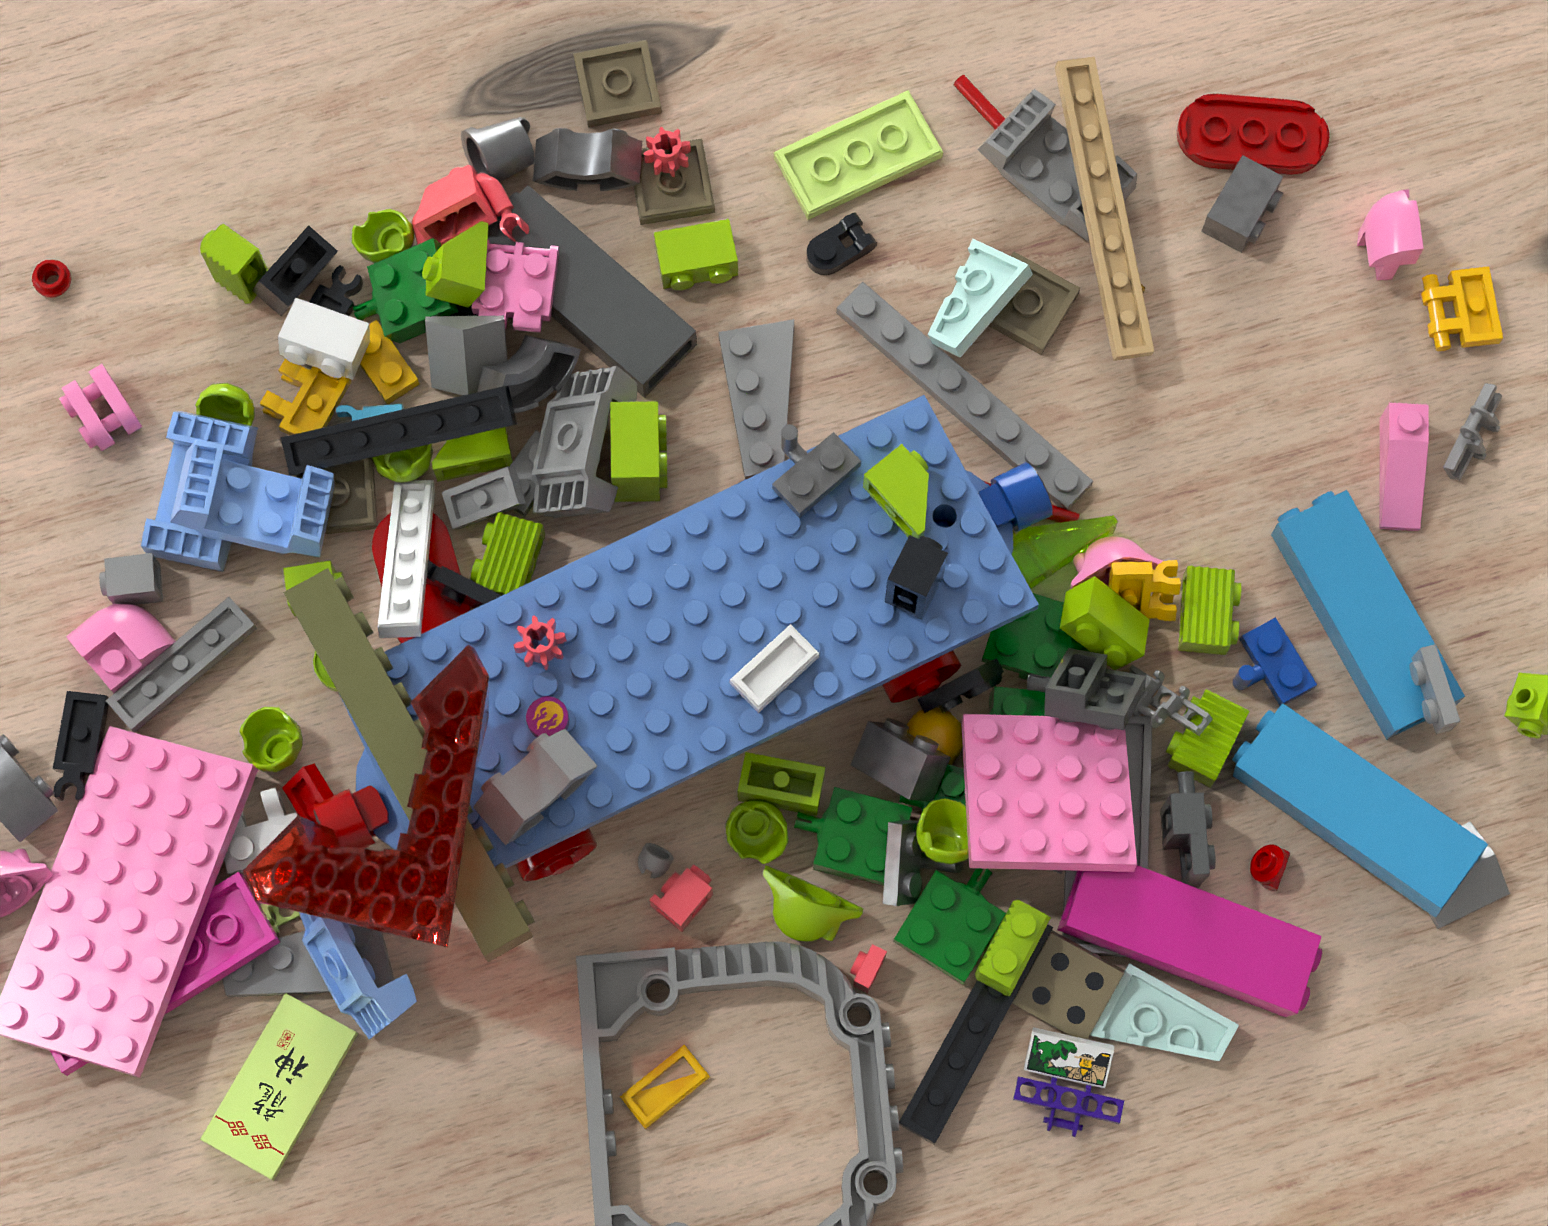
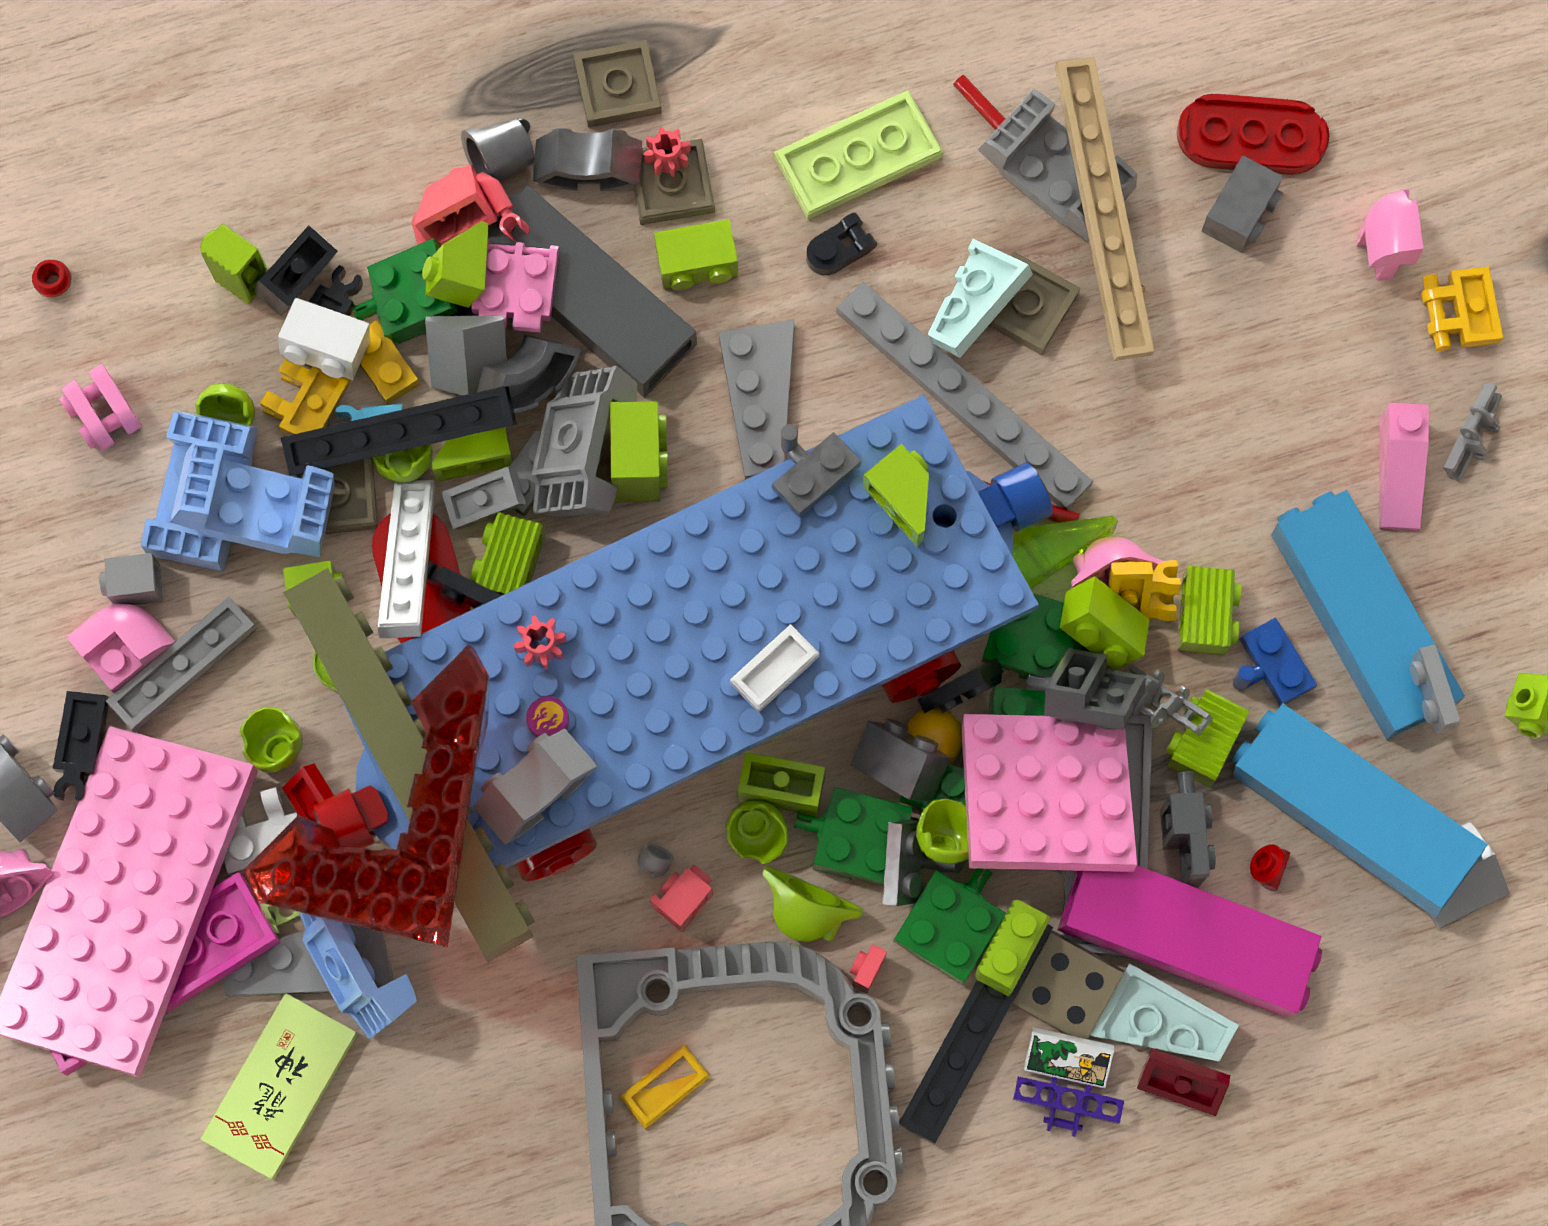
(383, 235): lime hair -> none
(916, 575): black brick -> none
(1183, 1081): none -> dark red plate

